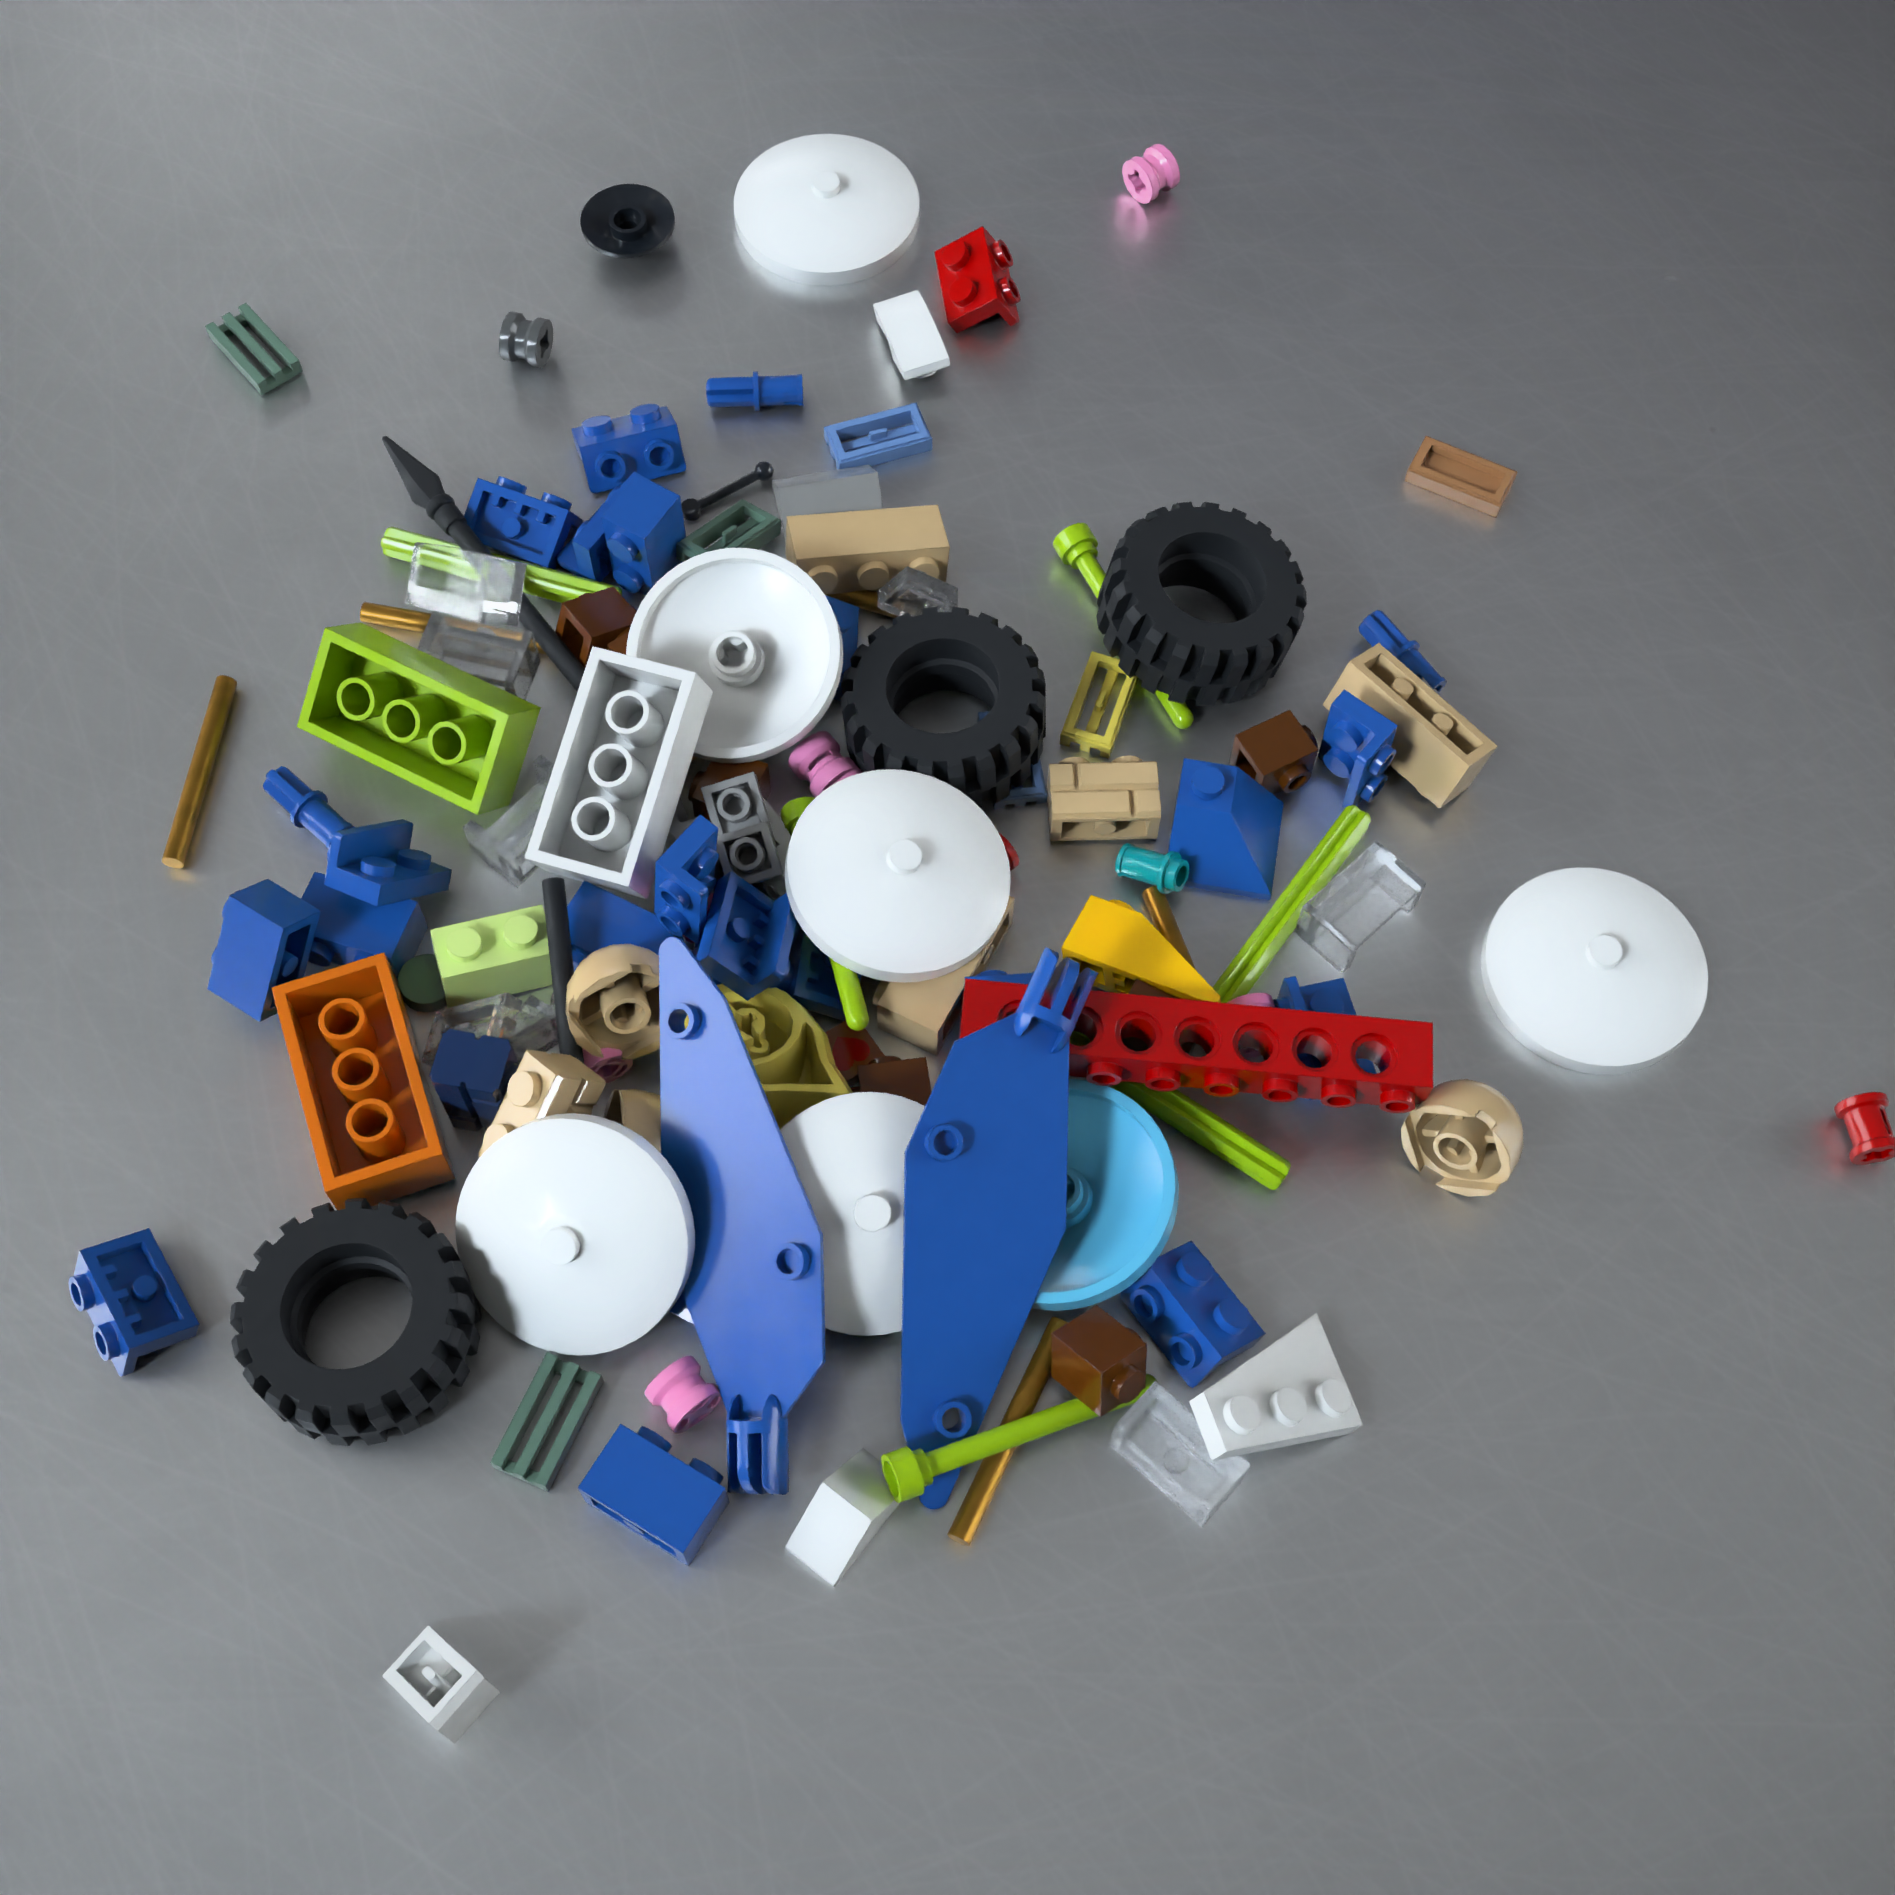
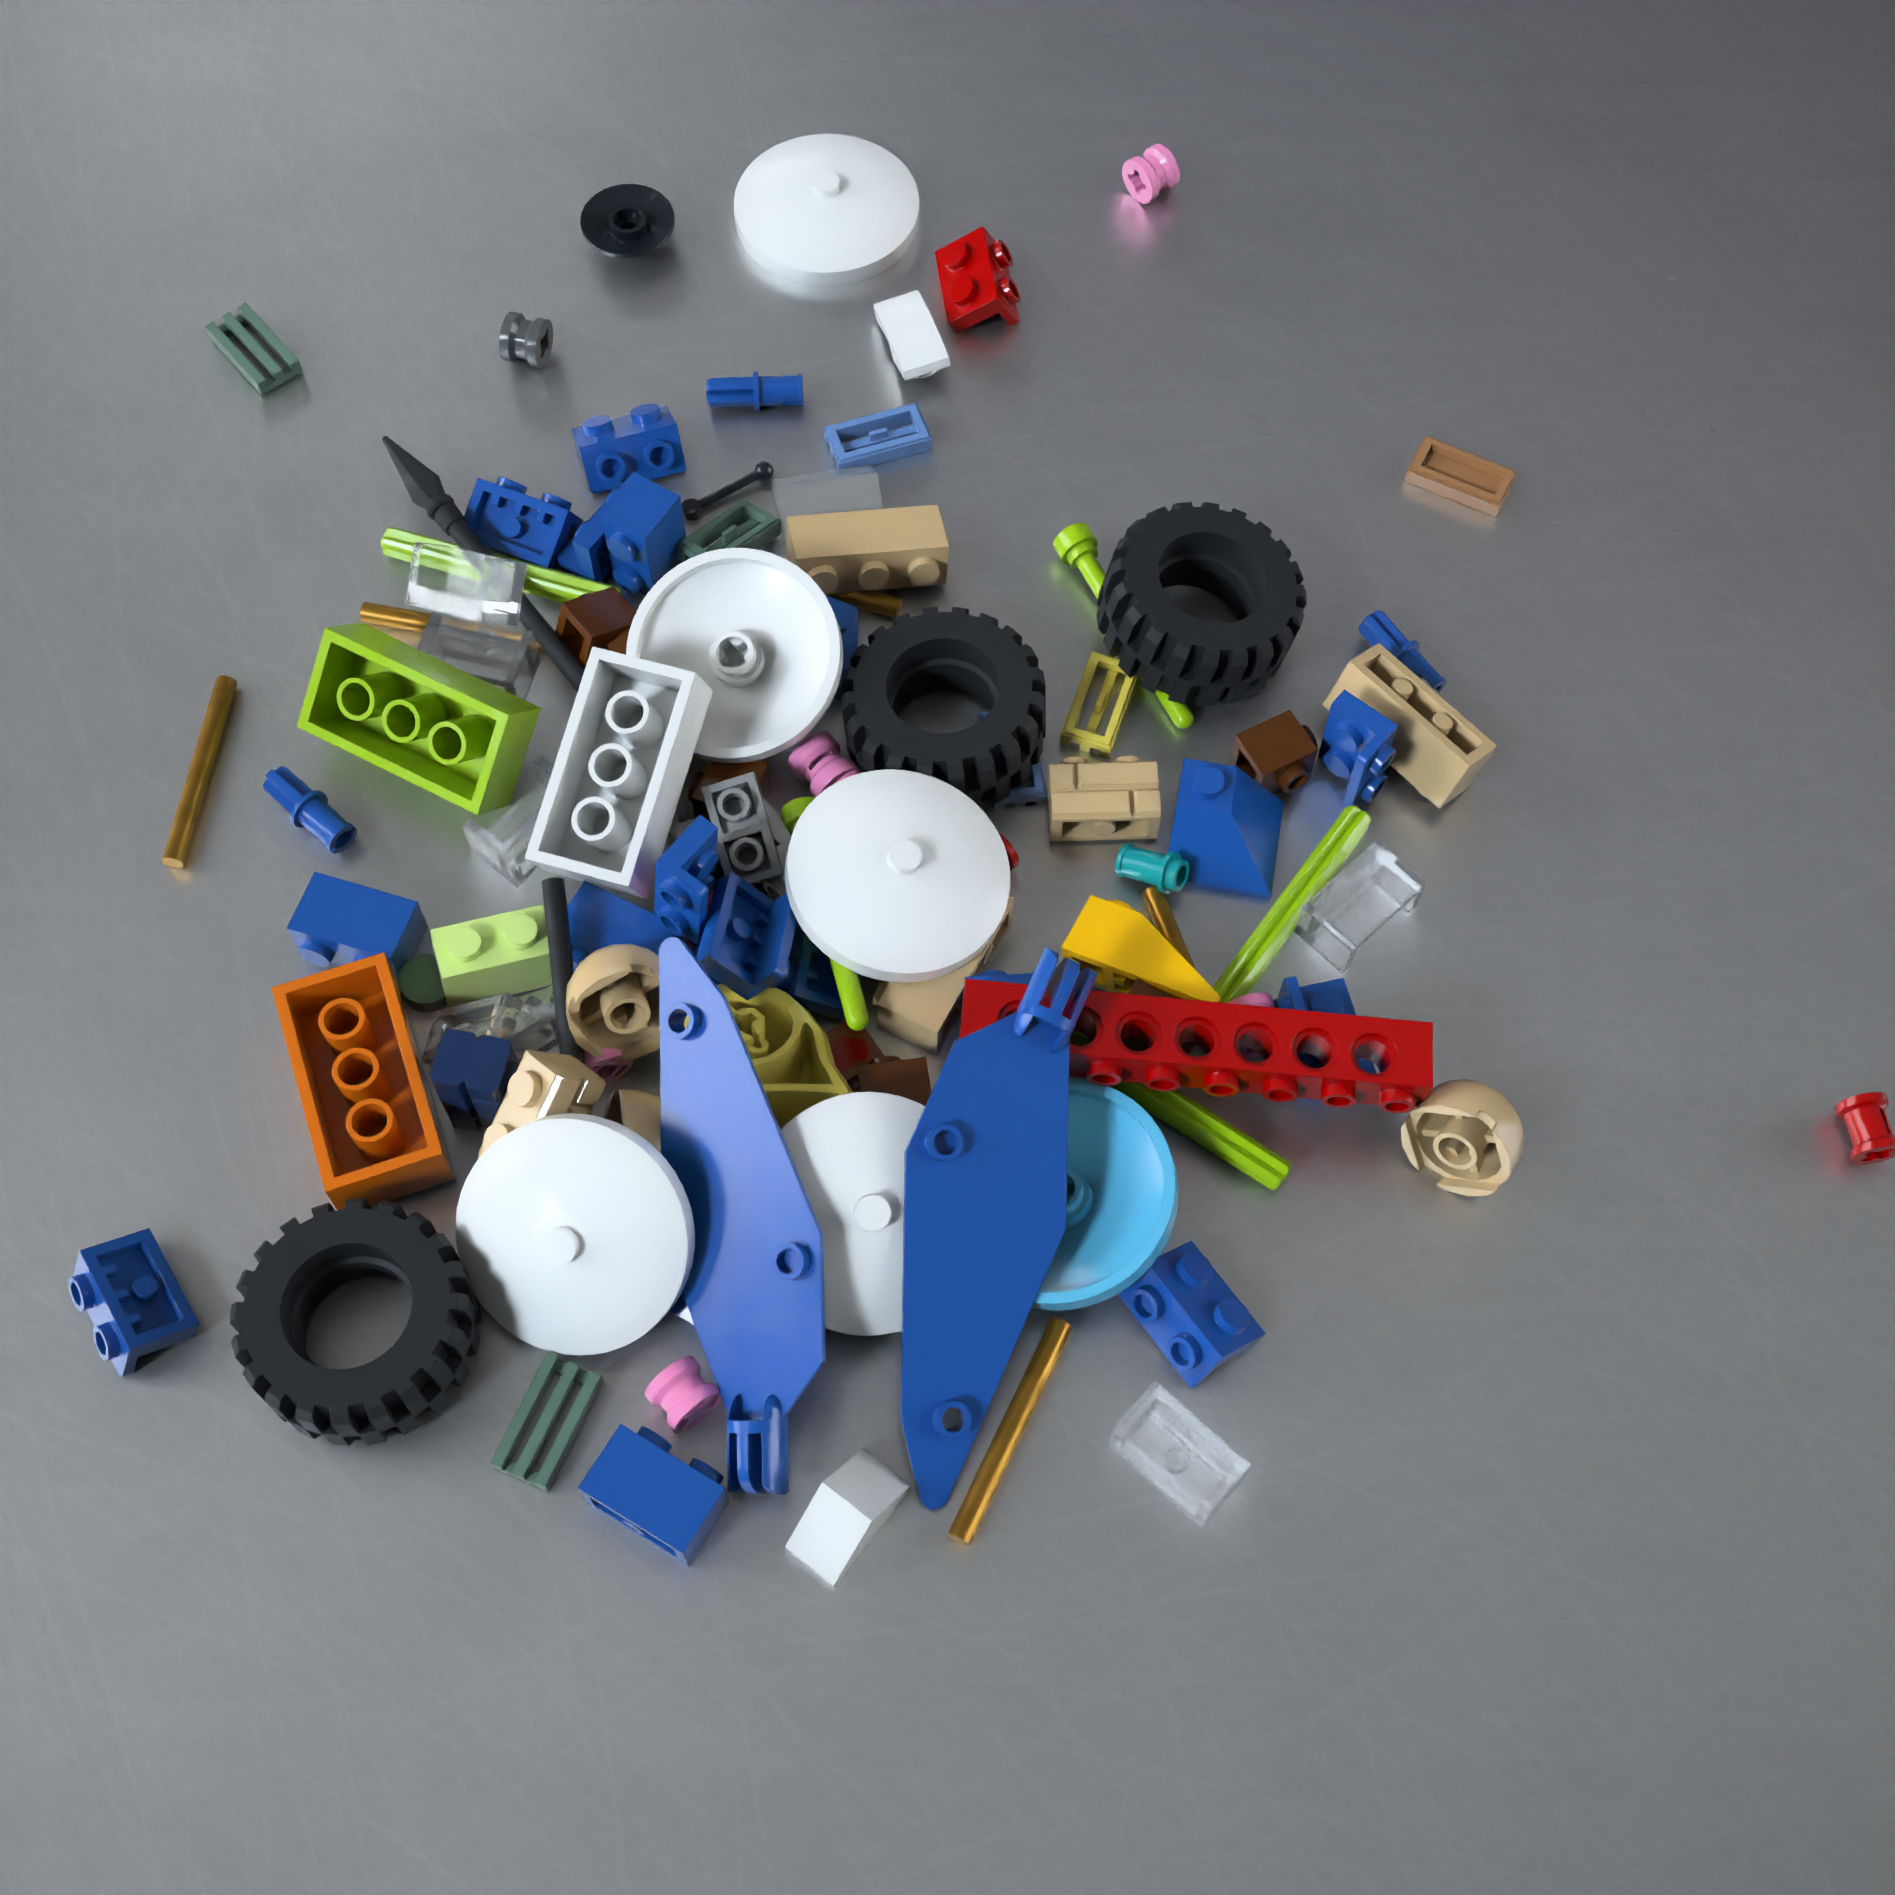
(260, 946): blue brick -> none
(379, 865): blue bracket -> none
(441, 1684): white slope -> none
(911, 1471): lime piece -> none
(915, 590): clear bracket -> none
(1099, 1360): reddish brown brick -> none
(1278, 1398): white wing -> none
(1594, 971): white dish -> none

